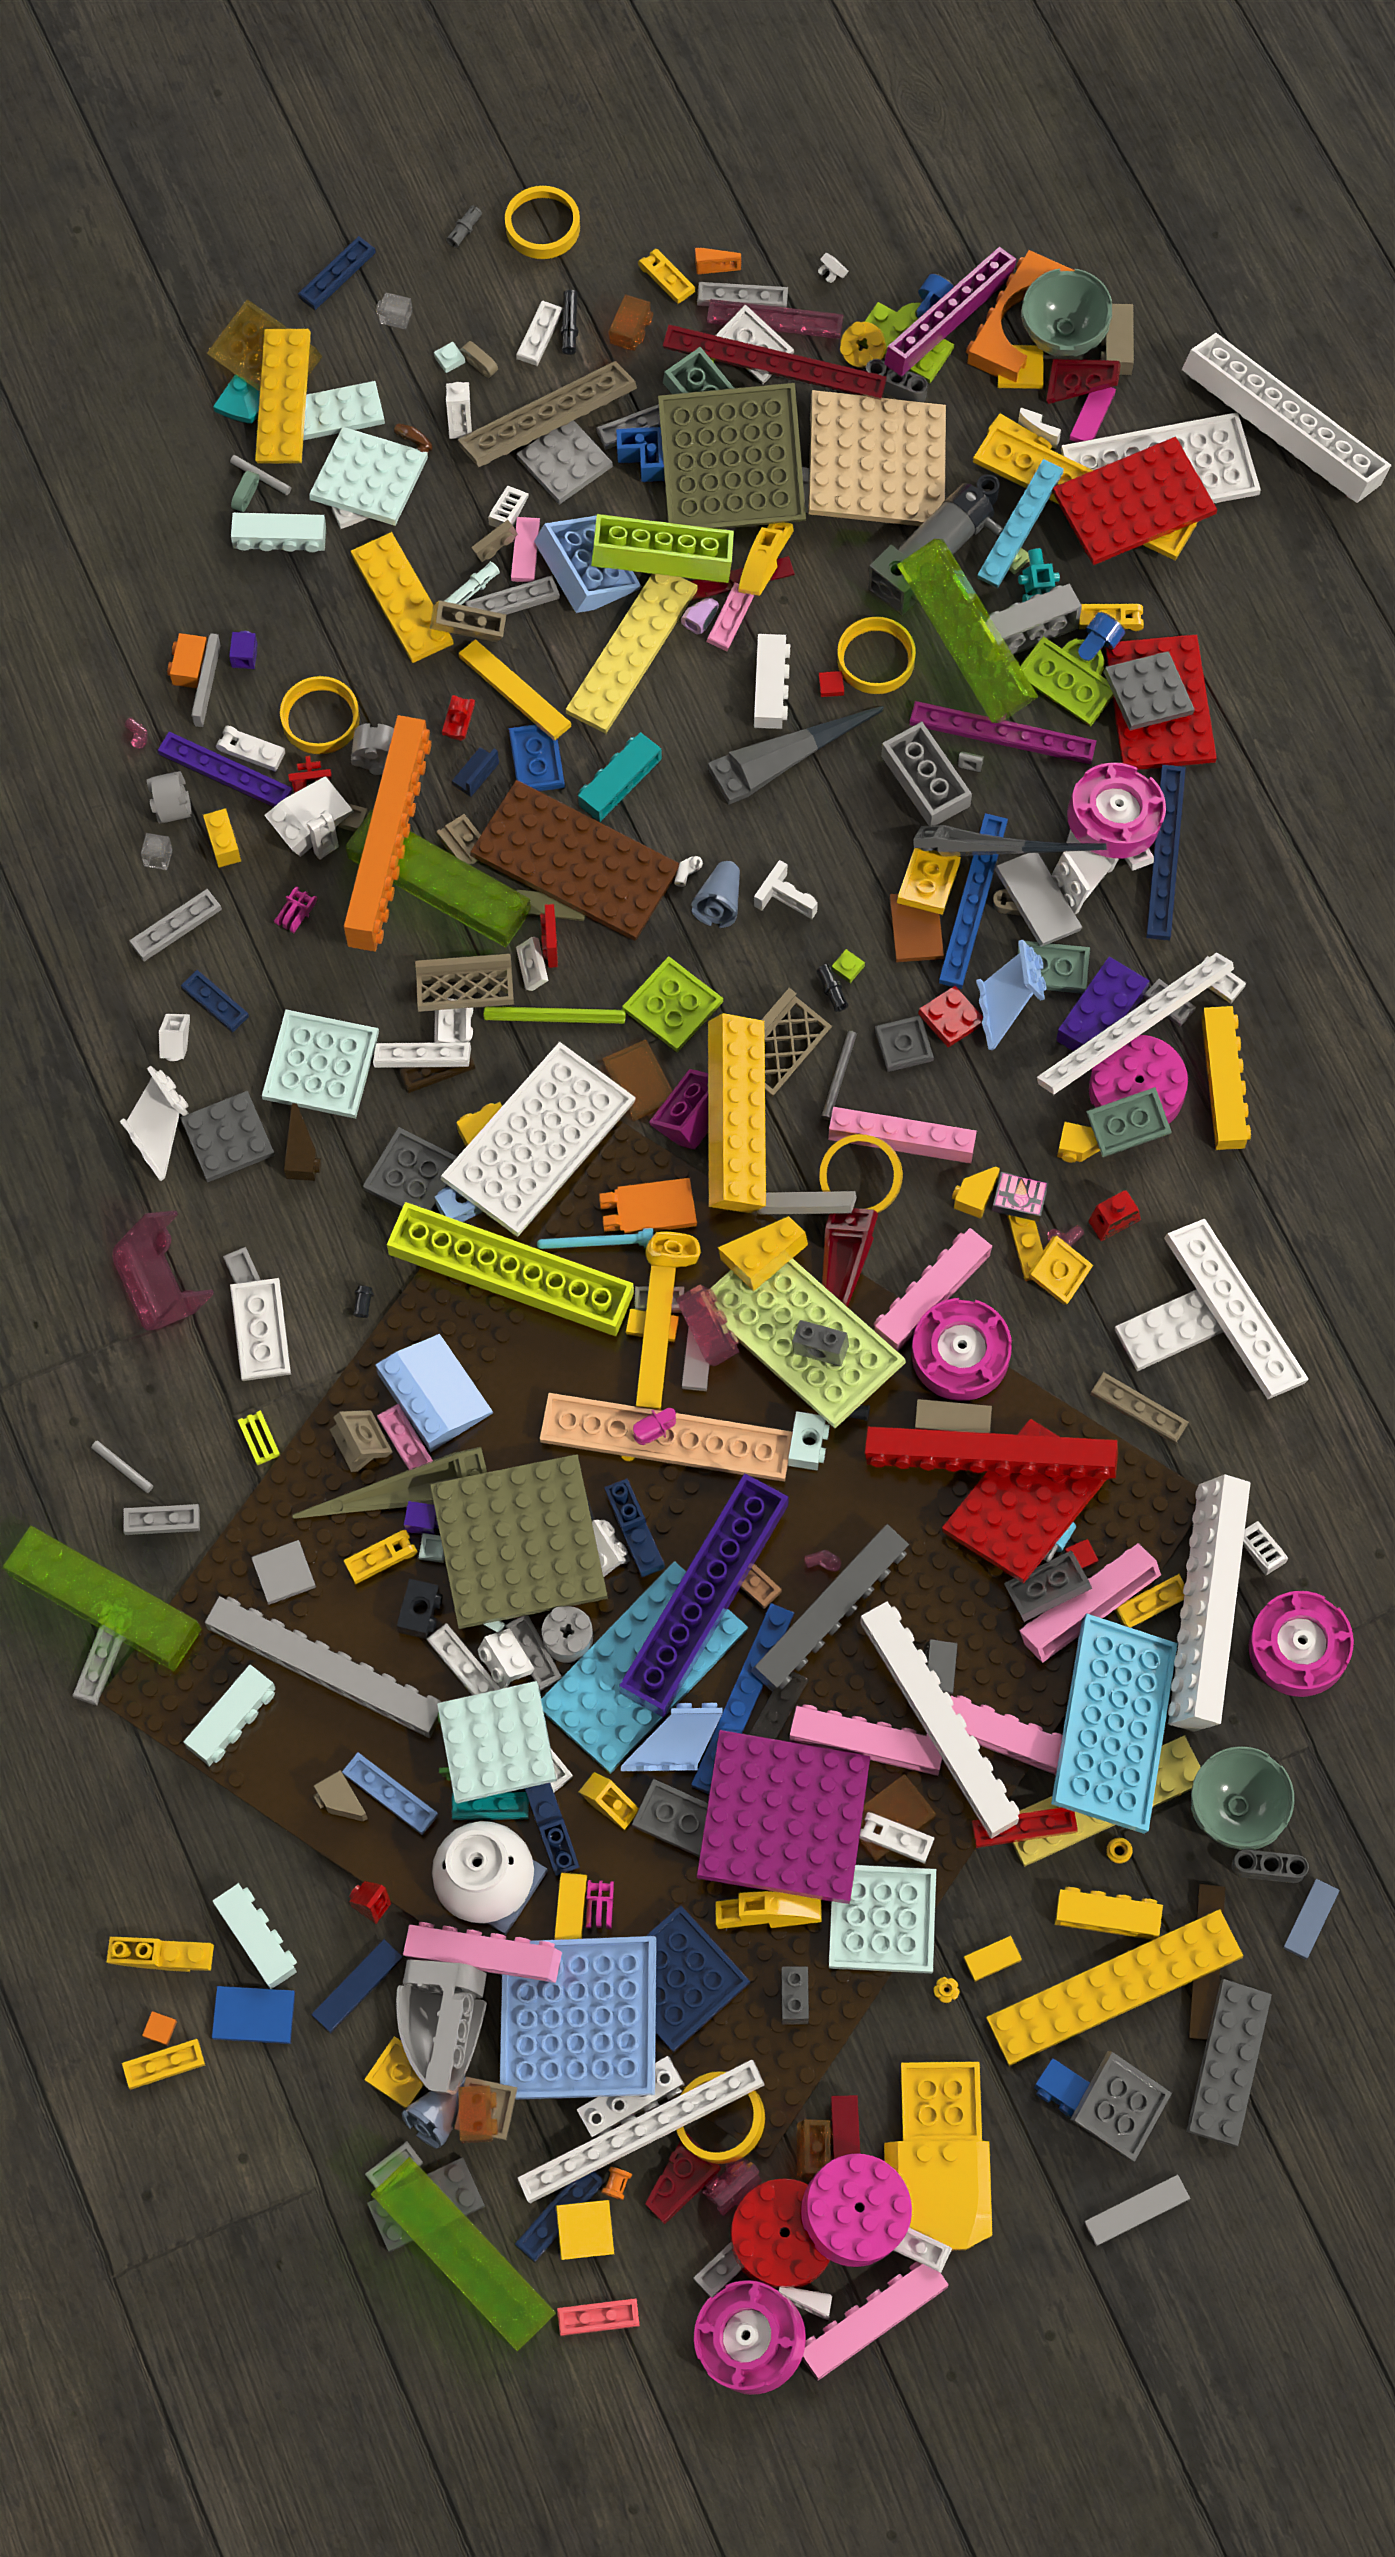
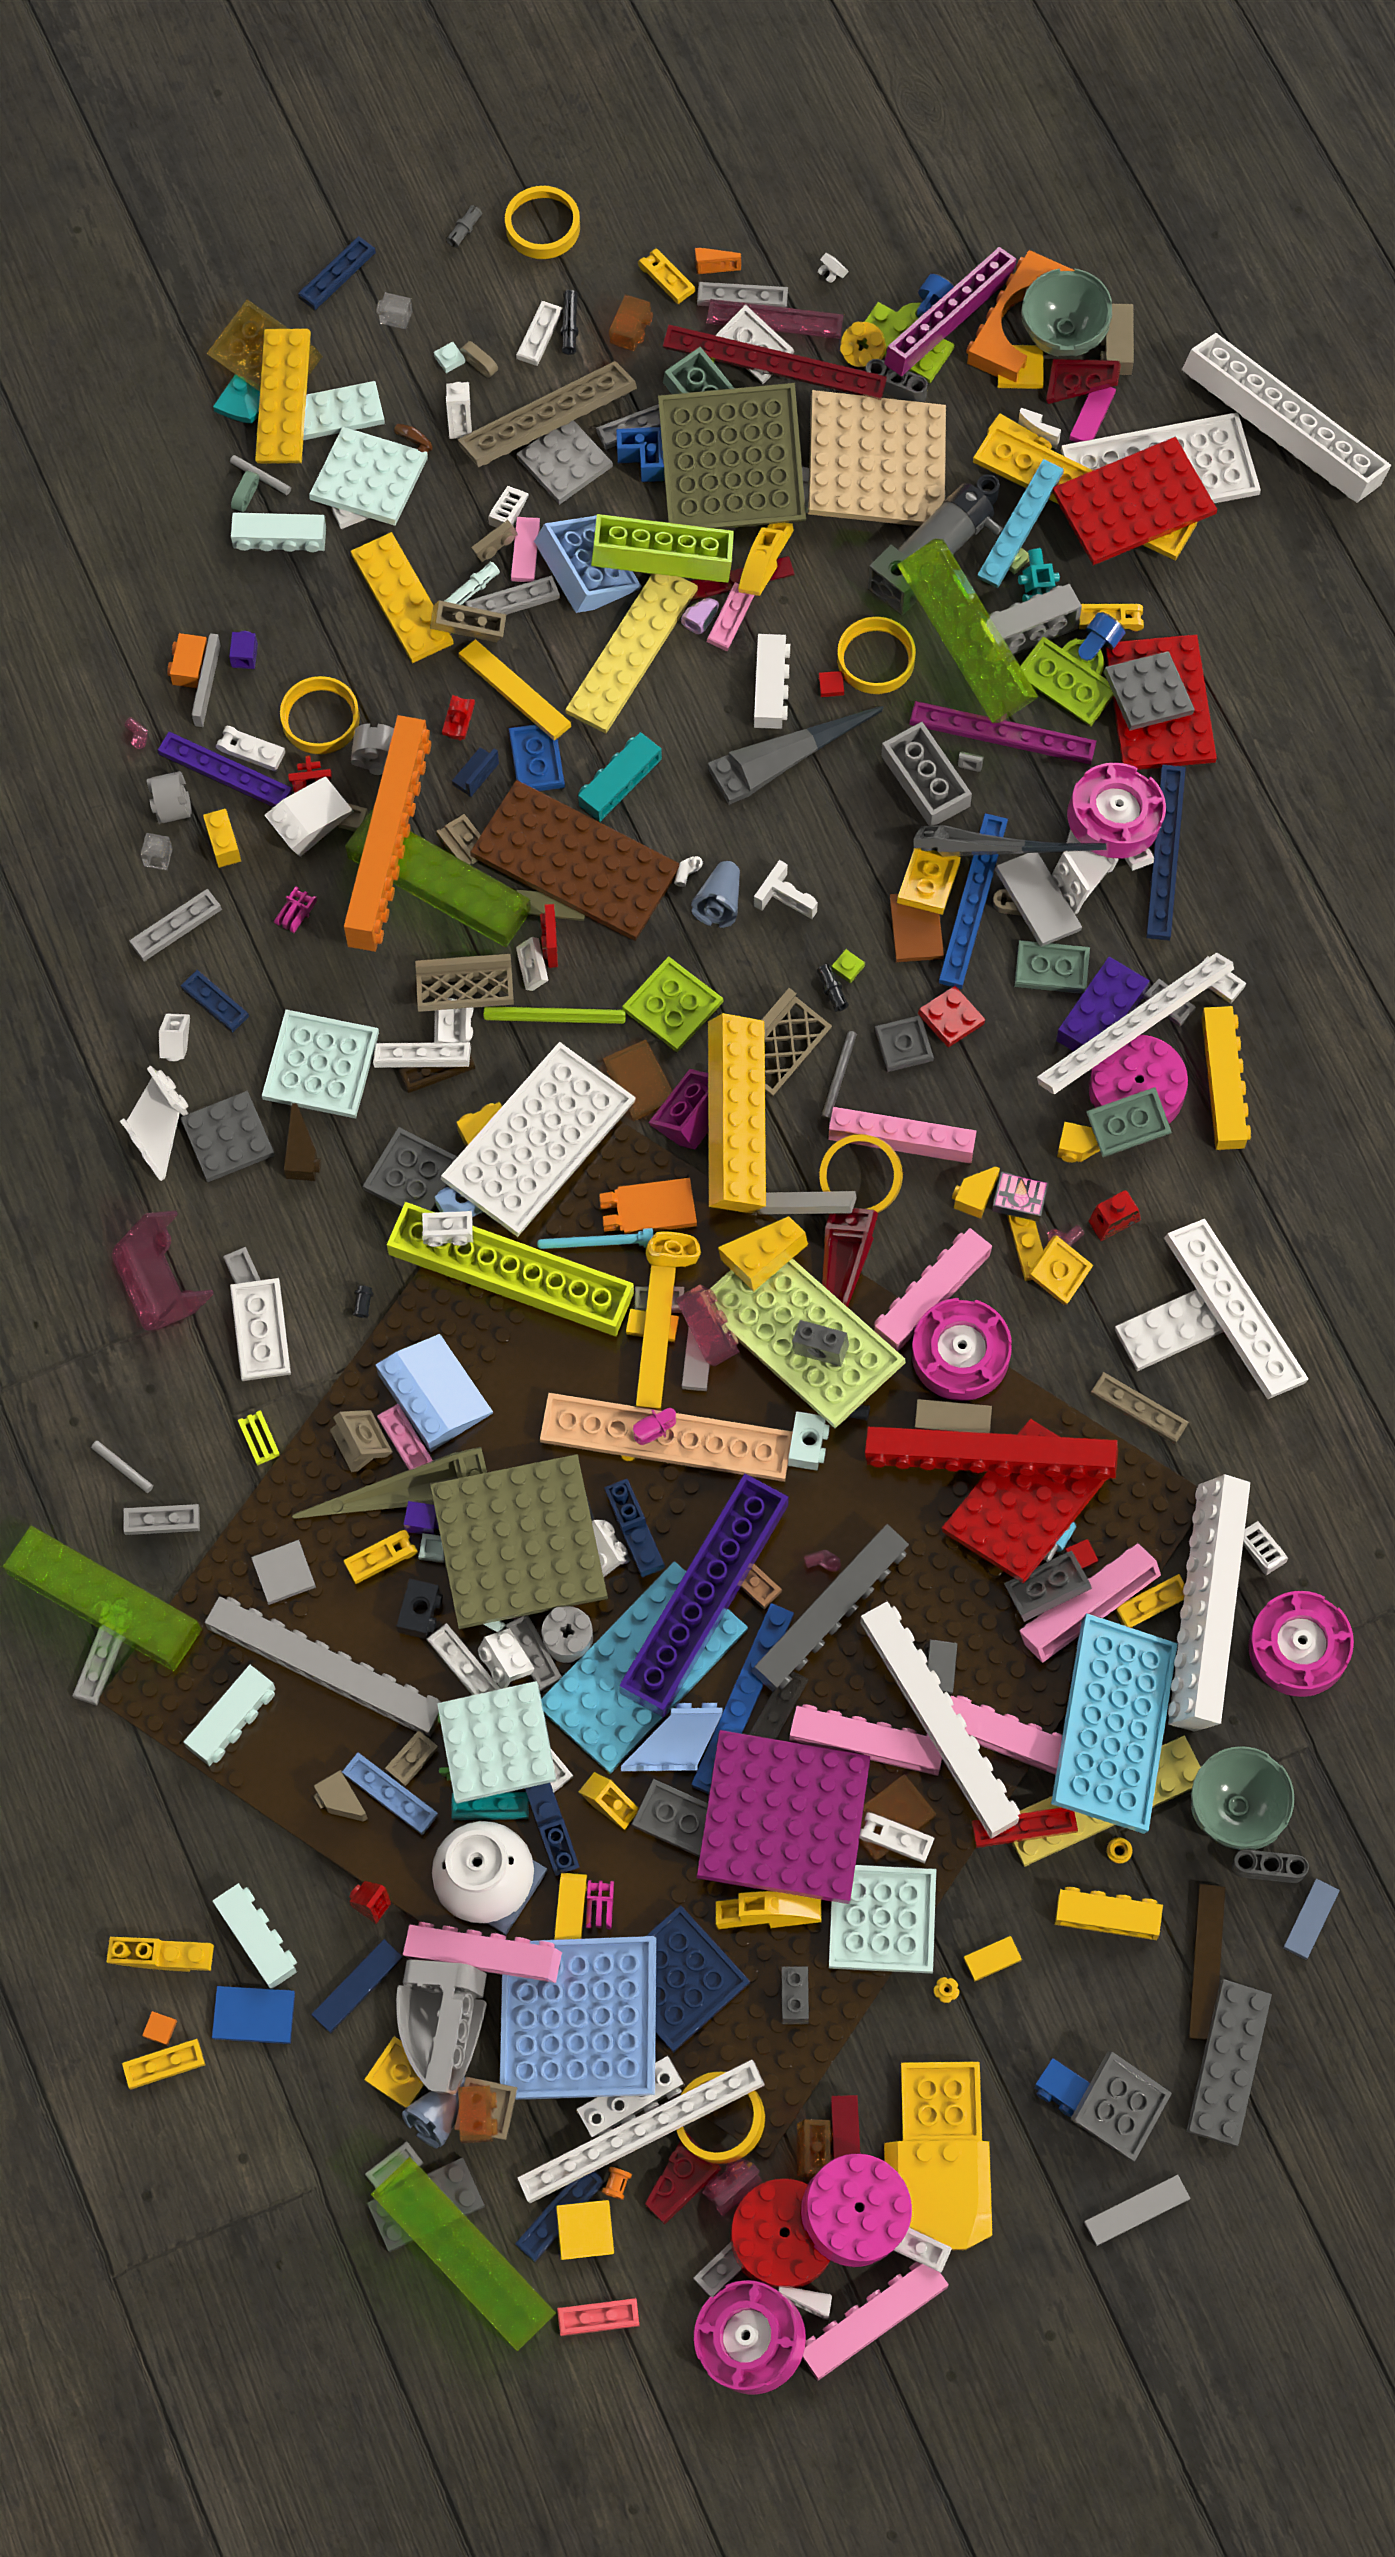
(323, 834): white plate -> none
(411, 1758): none -> dark tan plate
(447, 1228): none -> white bracket
(1009, 991): light blue piece -> none
(1114, 1987): yellow plate -> none

